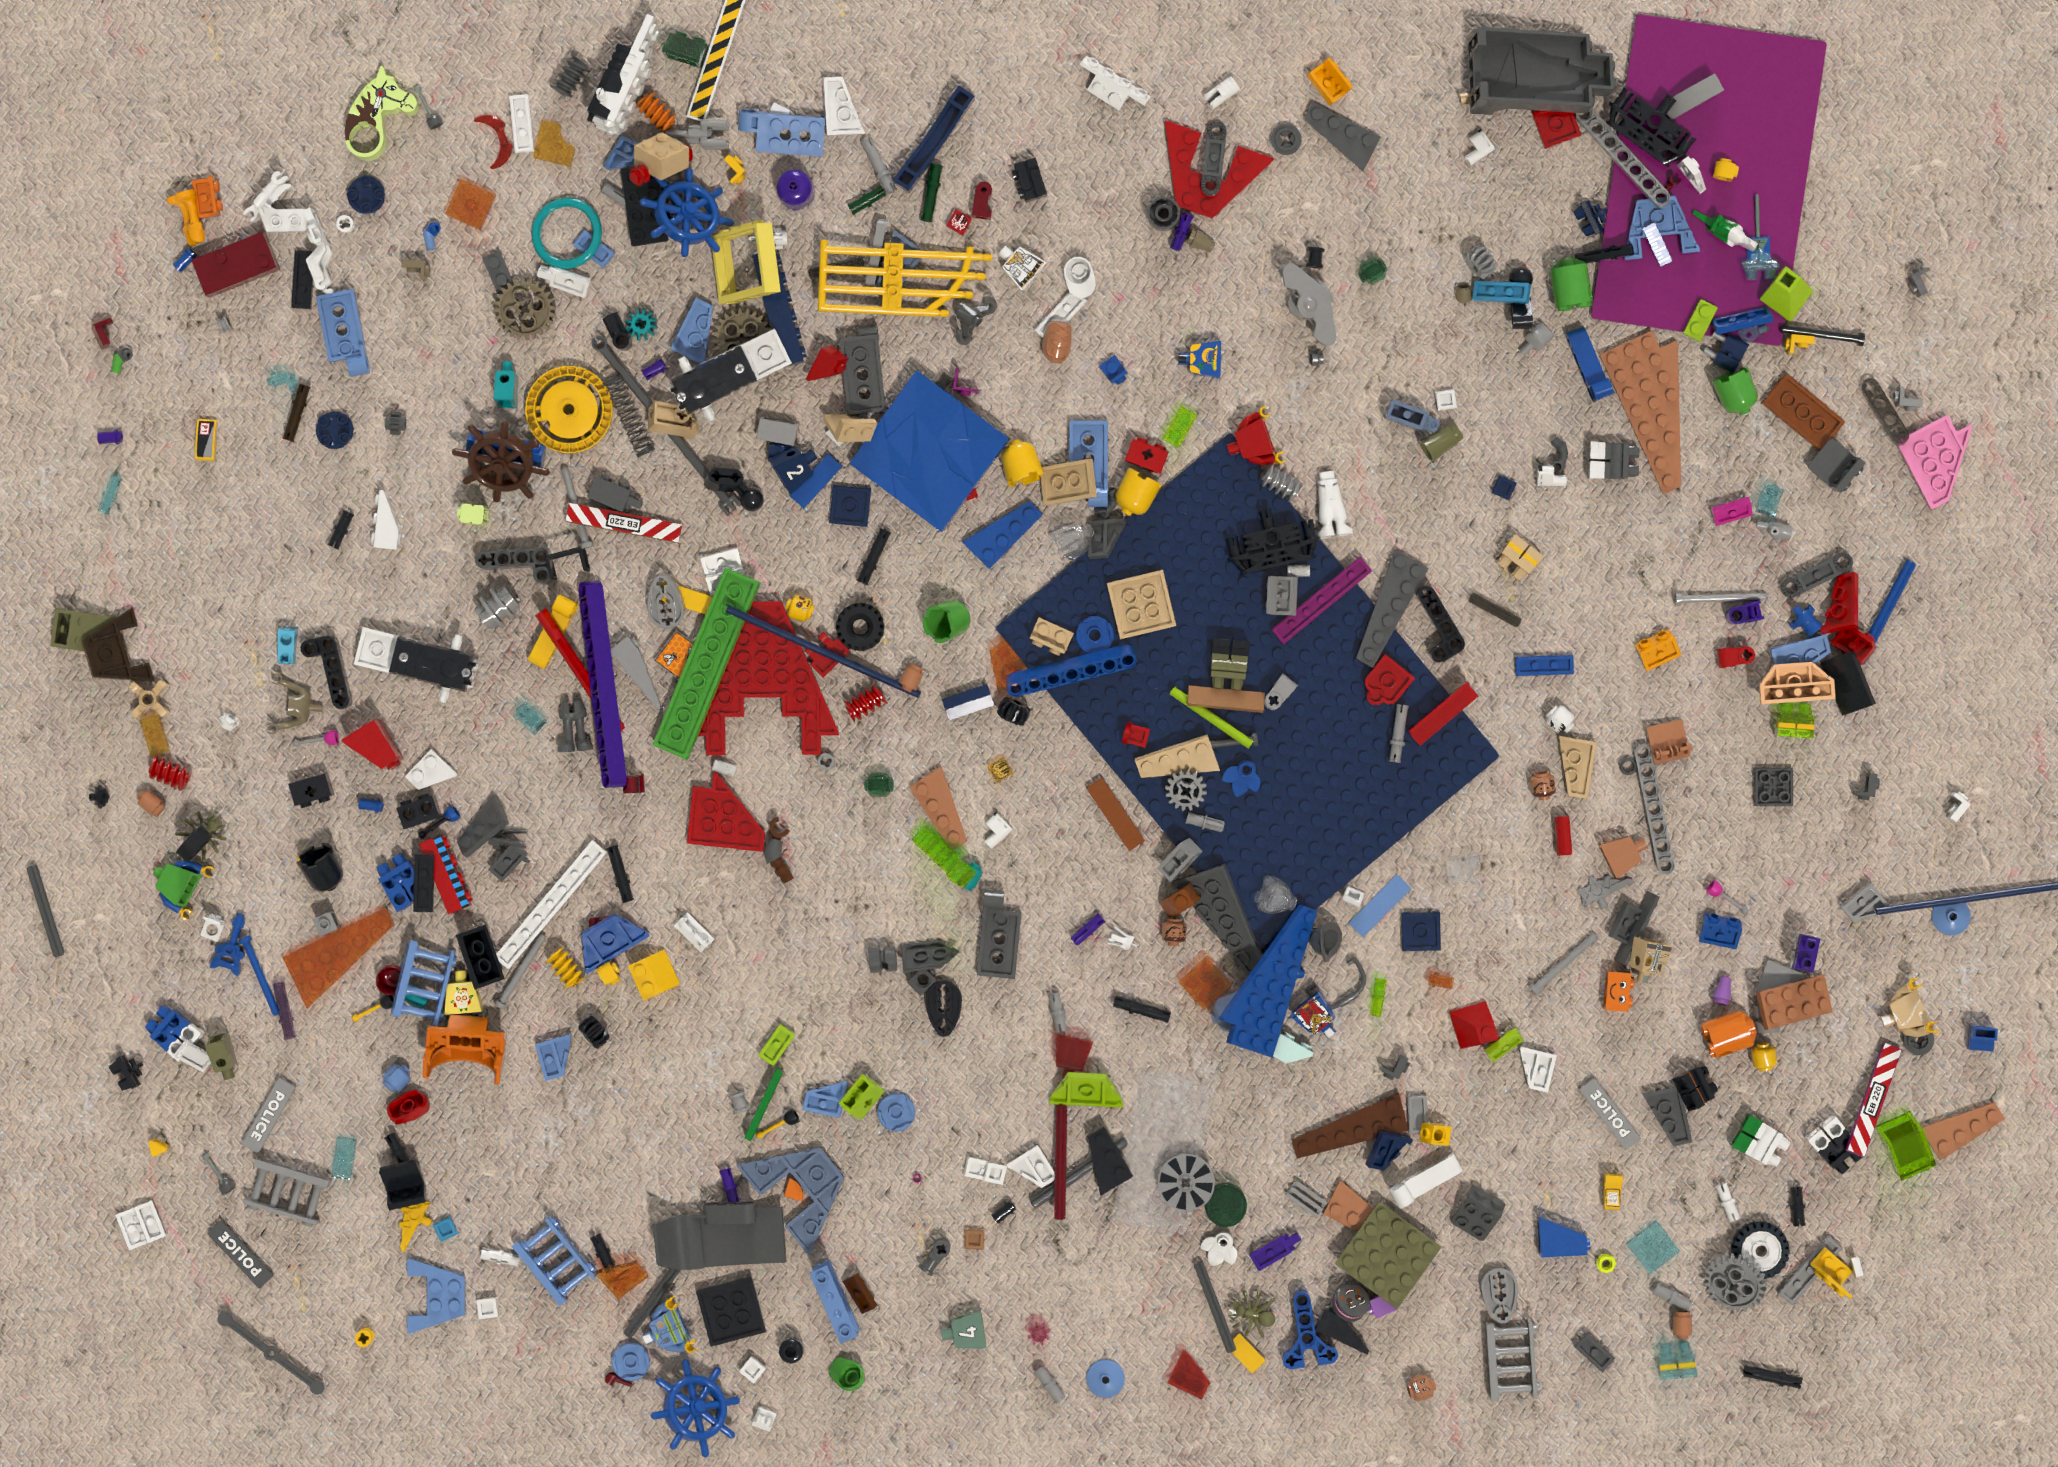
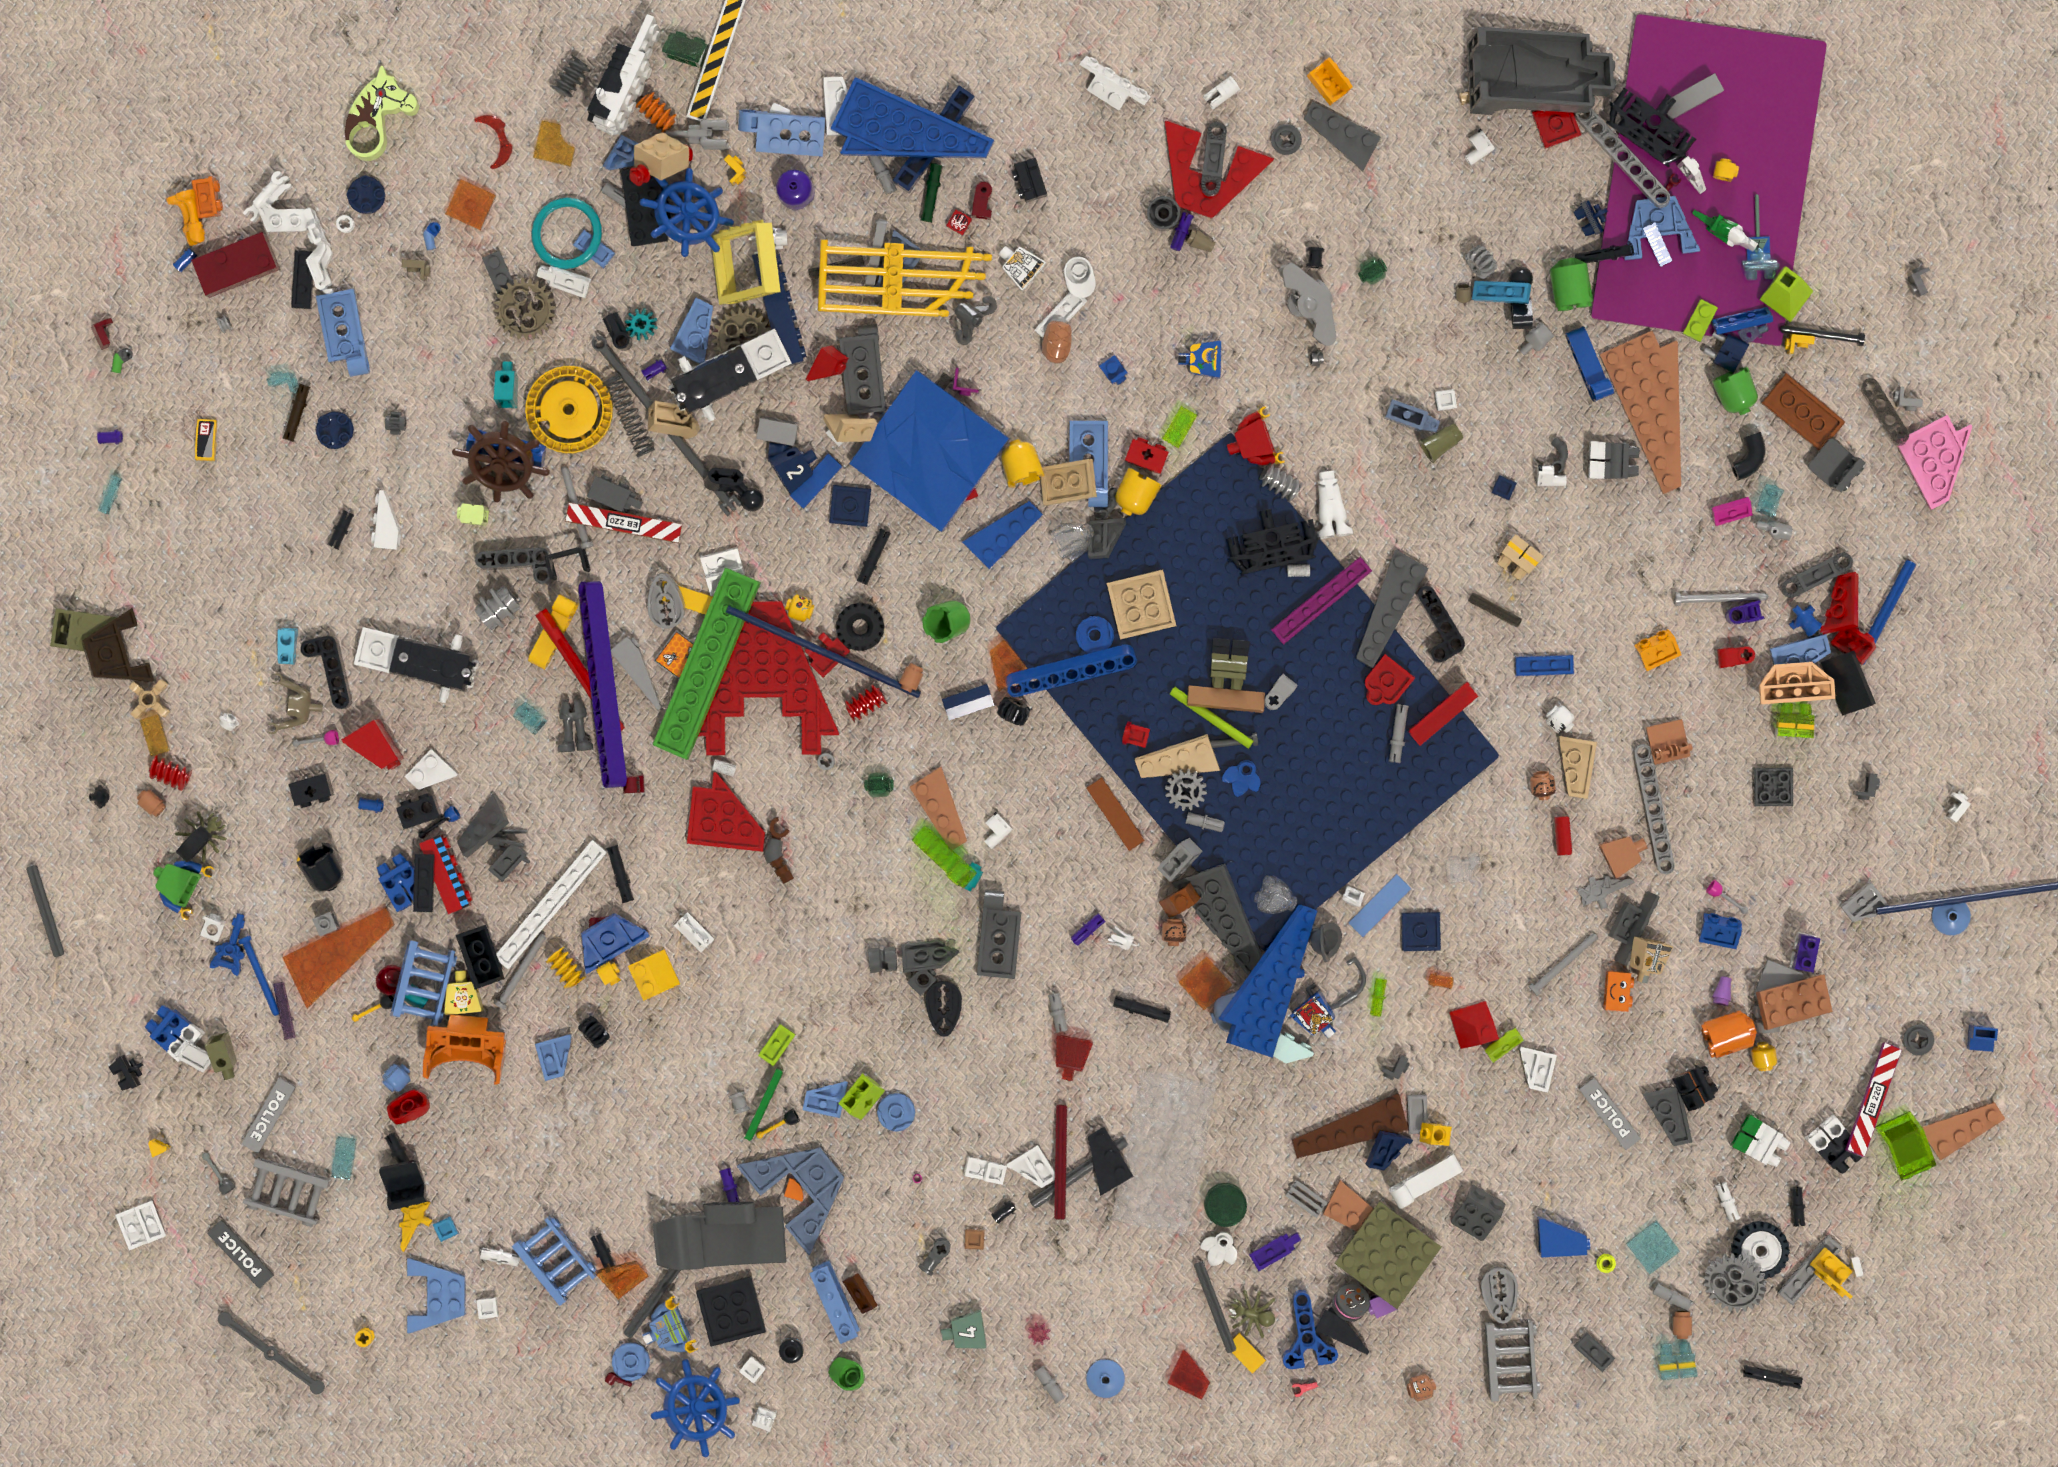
(433, 120): hinge -> none
(521, 123): white tile -> none
(866, 200): dark green pin -> none
(893, 127): none -> blue wing
(1000, 770): clear yellow tile -> none
(1051, 636): tan bracket -> none
(1086, 1090): lime wing -> none
(1186, 1167): light grey piece -> none
(1281, 595): light grey bracket -> none
(1304, 1387): none -> coral piece
(1612, 1191): yellow leg -> none
(1634, 766): dark grey piece -> none
(1753, 459): none -> black cylinder
(1908, 1012): tan torso -> none

